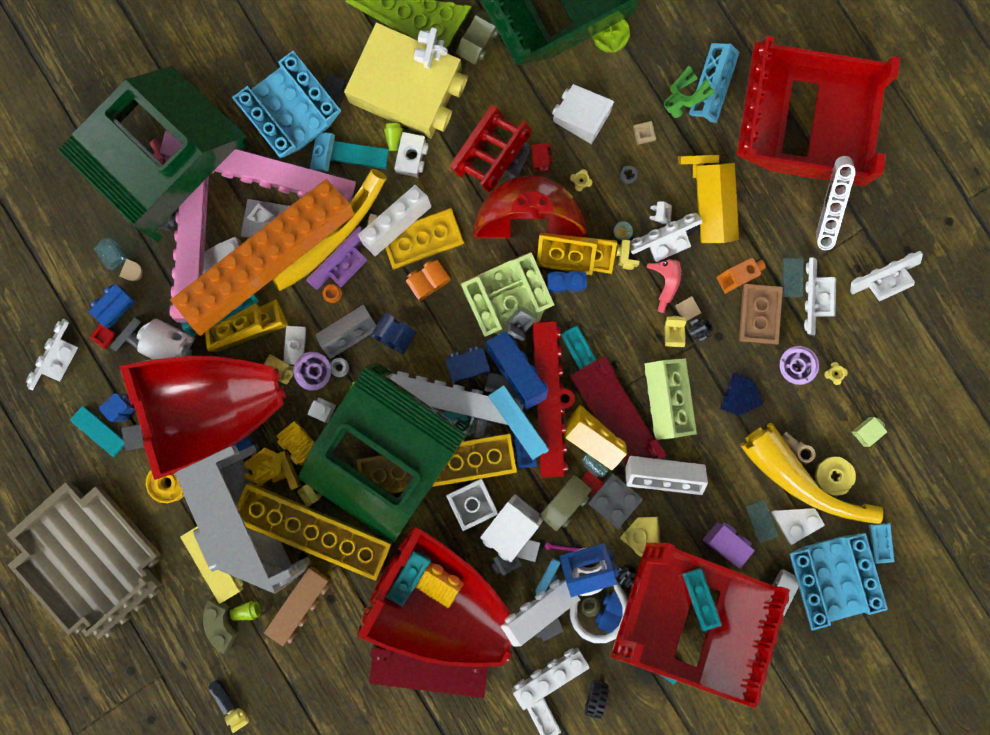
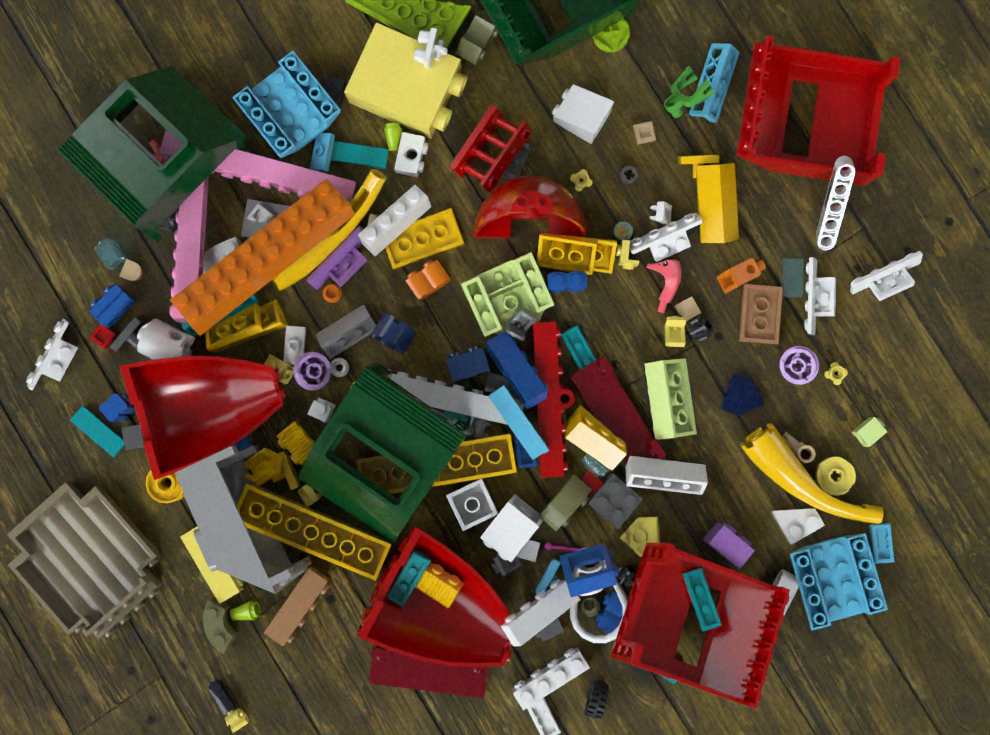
(541, 157): red brick -> none
(761, 521): clear light blue plate -> none

